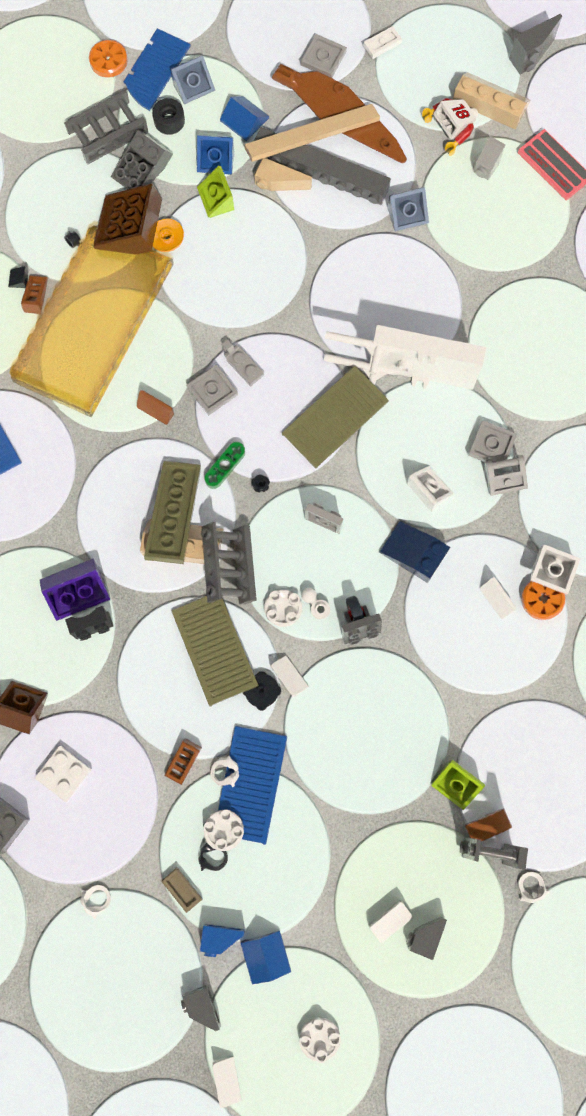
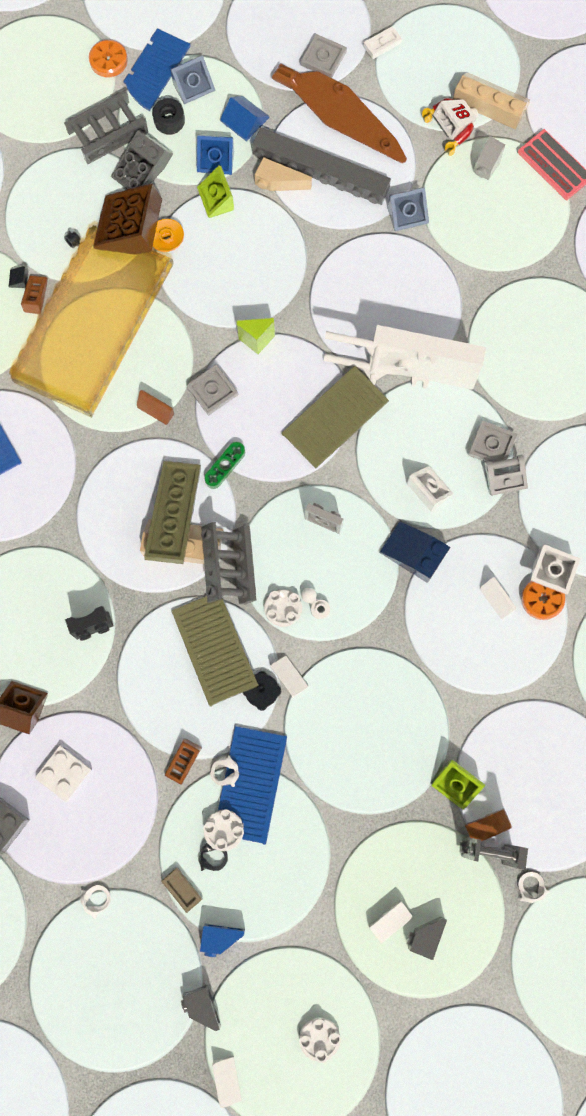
(74, 589): dark purple slope -> none
(242, 363): light grey hinge -> none
(256, 333): none -> lime slope
(265, 482): black plate -> none
(266, 958): blue slope -> none
(312, 132): tan tile -> none
(359, 622): dark grey plate -> none
(533, 44): dark grey slope -> none

